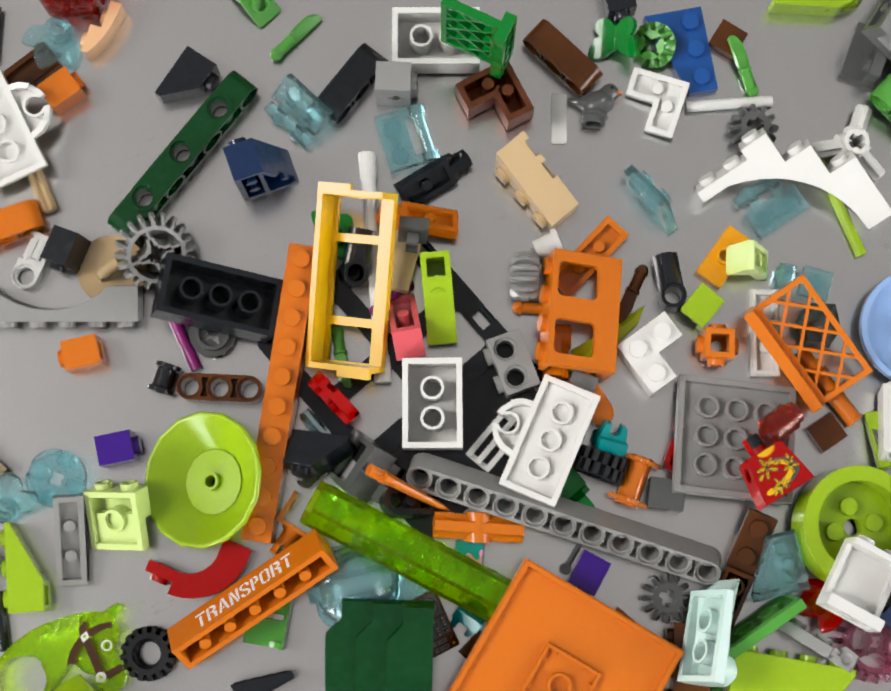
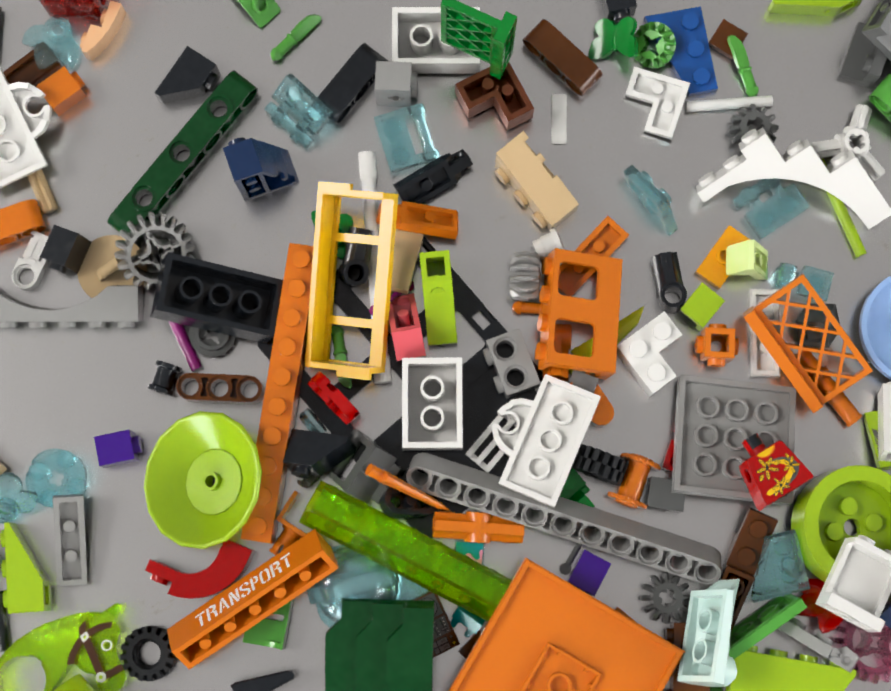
(81, 354): orange brick -> none
(118, 515): yellowish green plate -> none
(413, 232): dark grey tile -> none
(596, 105): dark grey animal -> none
(610, 442): teal tile -> none
(629, 298): reddish brown piece -> none
(780, 422): clear red brick -> none
(826, 432): reddish brown tile -> none

